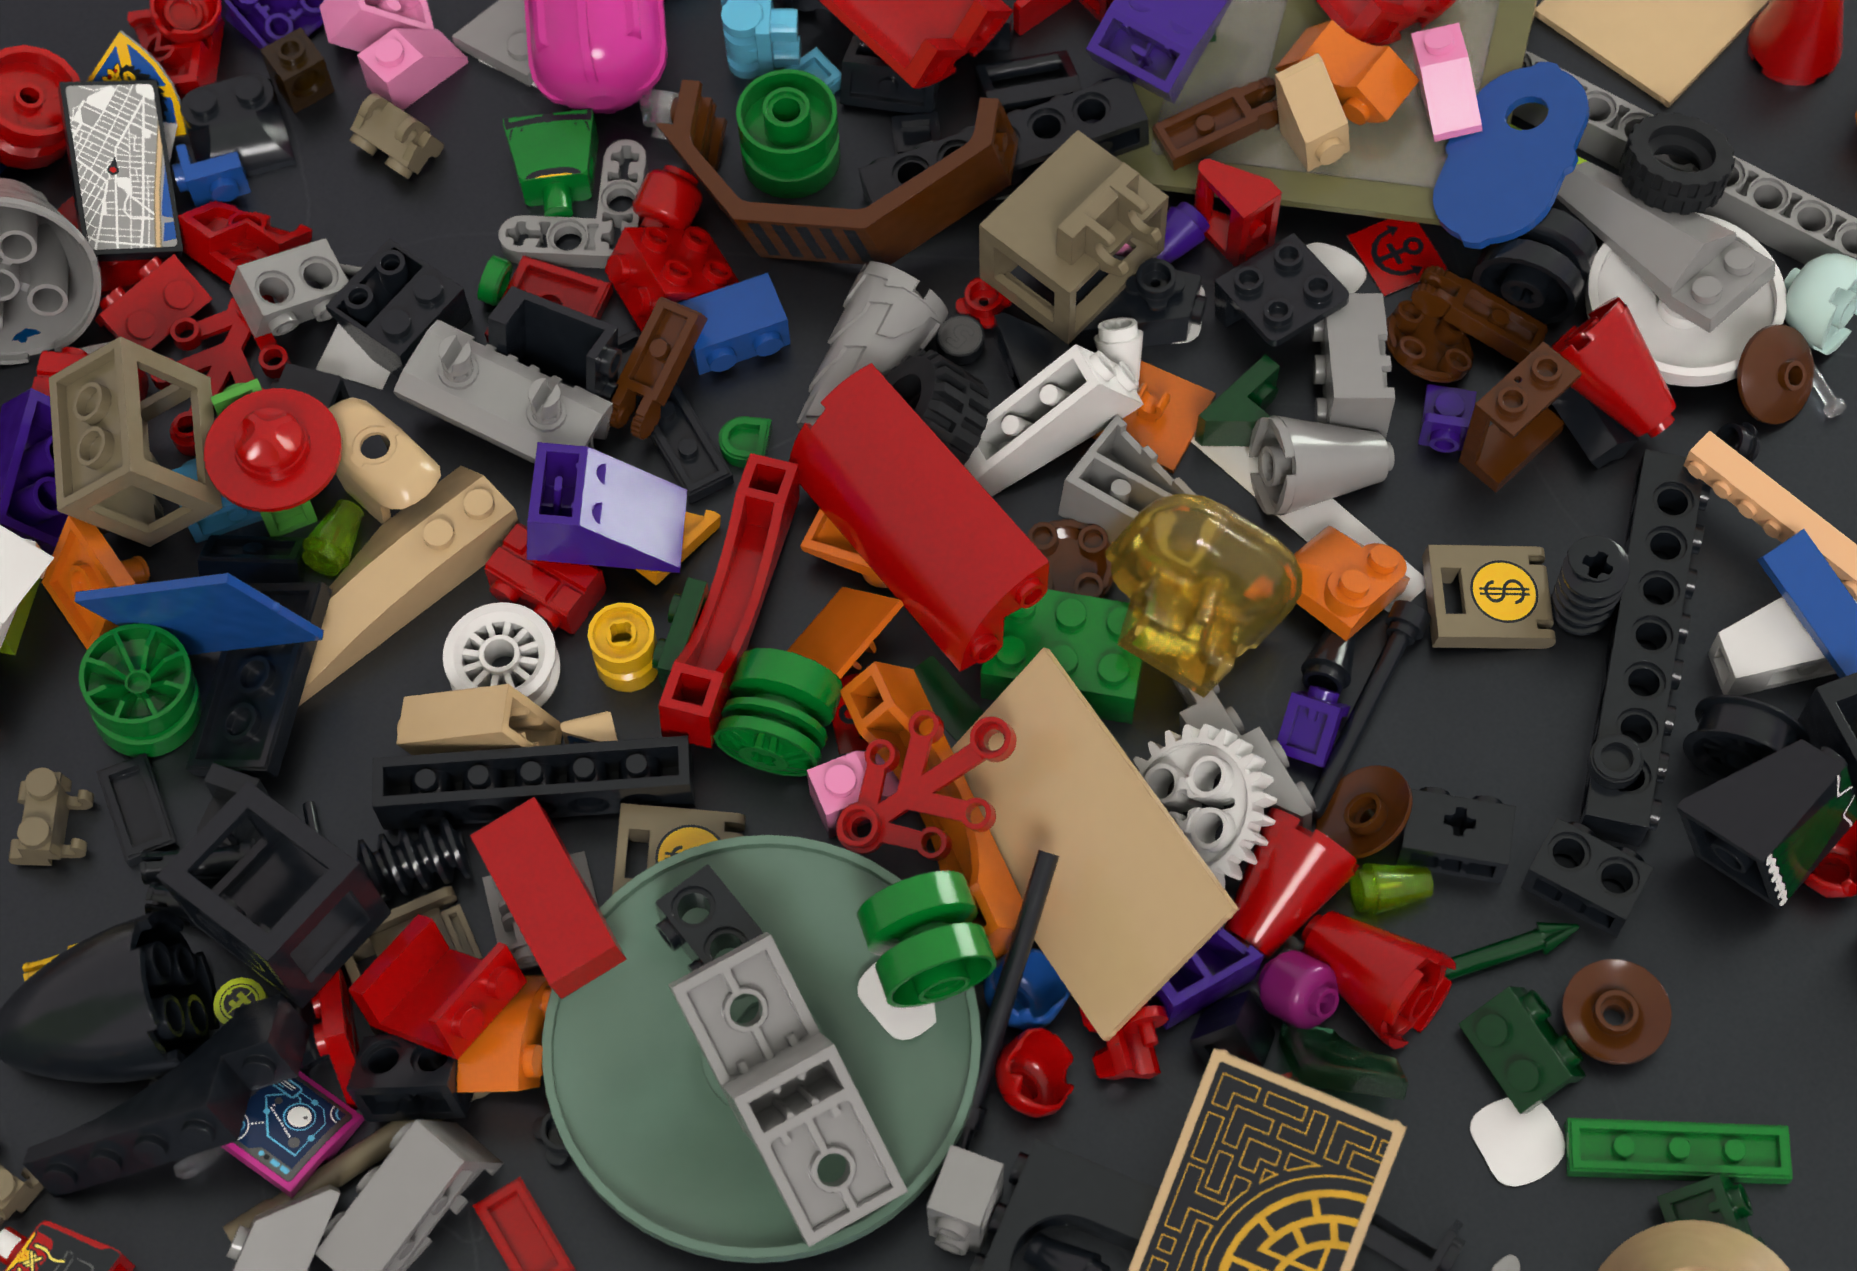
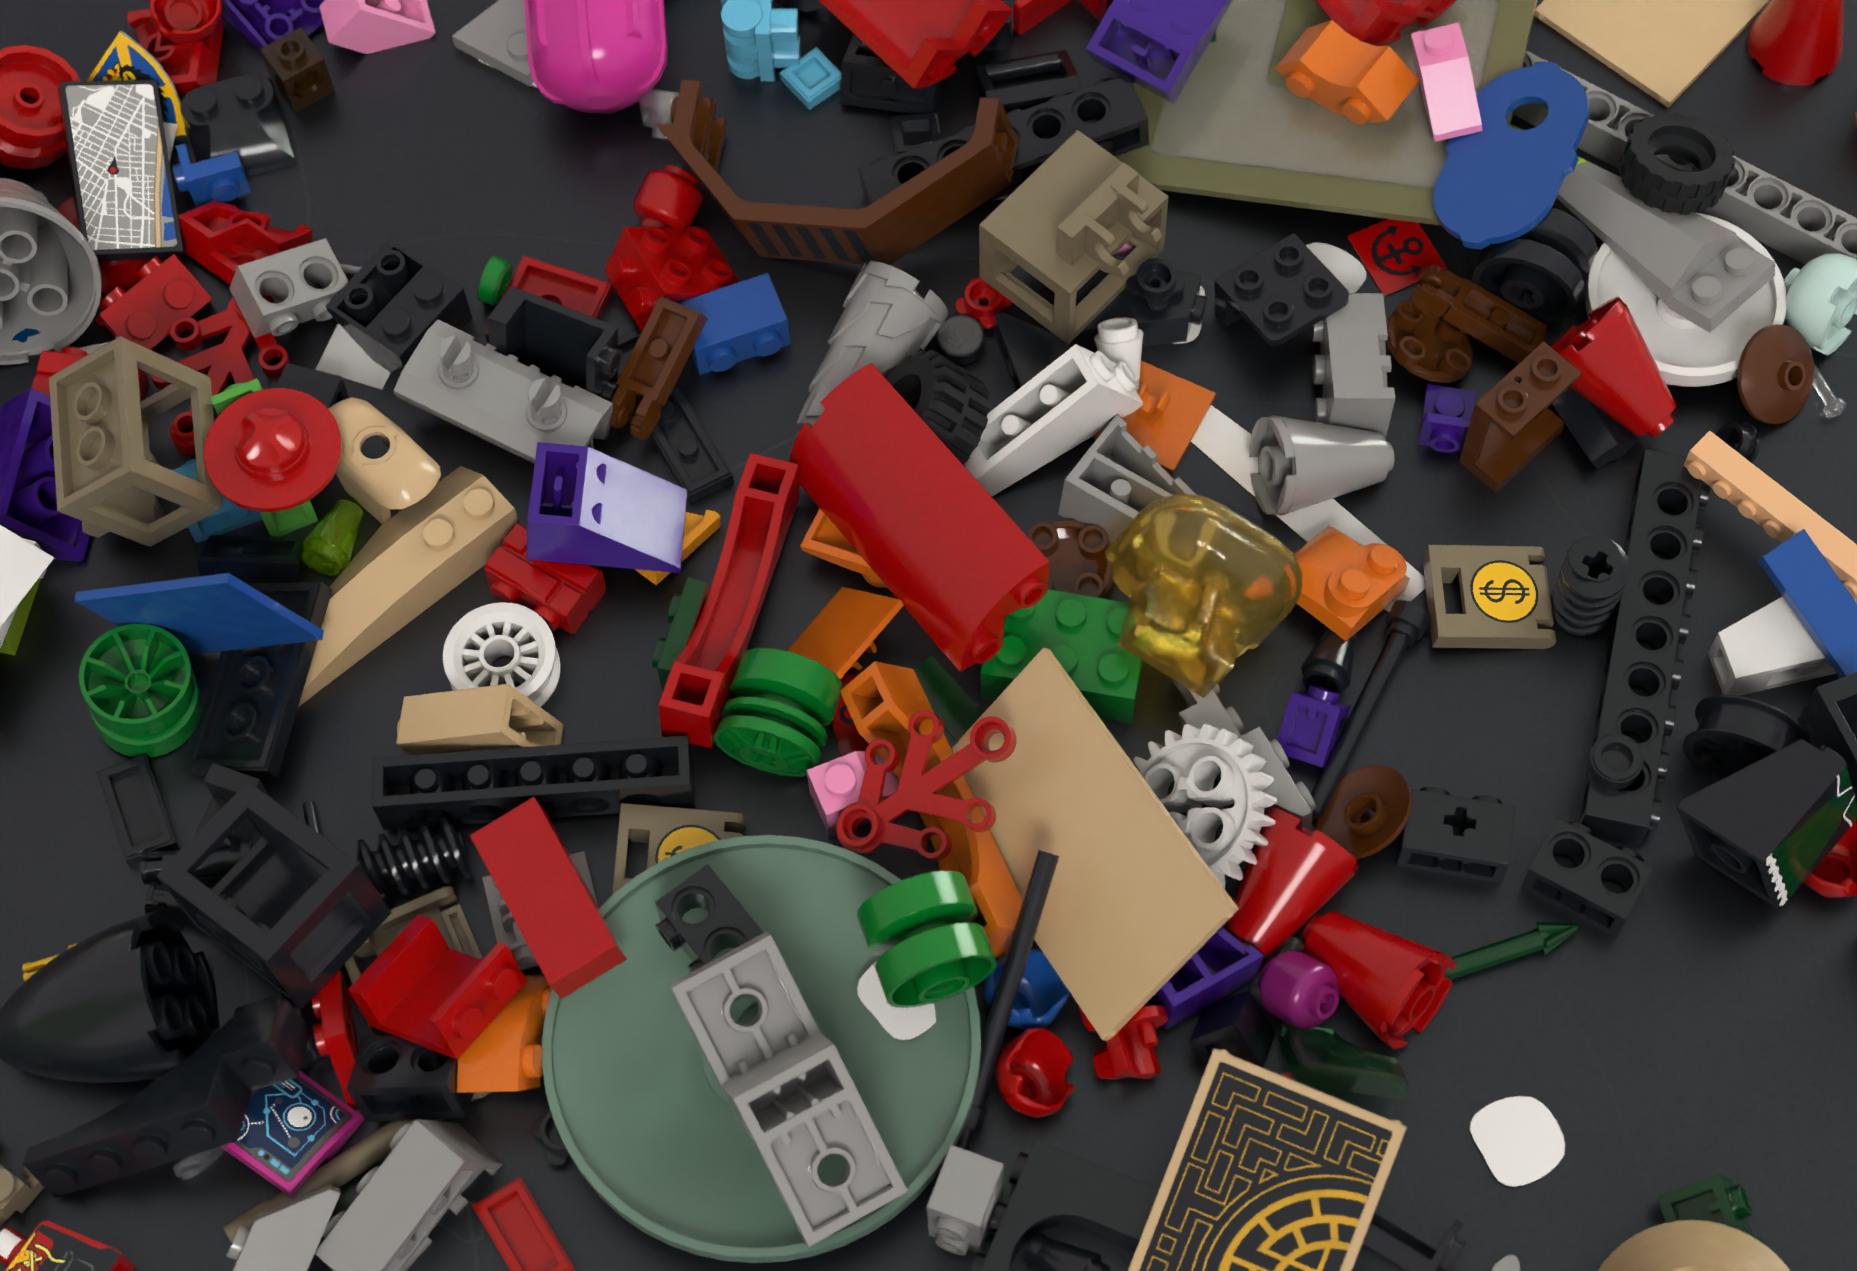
(46, 819): dark tan piece -> none
(86, 563): orange tile -> none
(236, 994): neon yellow tile -> none
(396, 133): dark tan piece -> none
(409, 64): bright pink slope -> none
(554, 158): green torso -> none
(590, 728): tan slope -> none
(596, 232): light grey beam -> none
(623, 646): yellow wheel -> none
(744, 436): green tile -> none
(788, 133): green wheel -> none
(1183, 231): dark purple cone -> none
(1217, 122): reddish brown hinge -> none
(1236, 410): dark green slope -> none
(1253, 209): red tile -> none
(1311, 113): tan slope -> none
(1387, 887): clear neon green cone -> none
(1523, 1047): dark green bracket -> none
(1632, 994): reddish brown dish -> none
(1677, 1150): green tile -> none

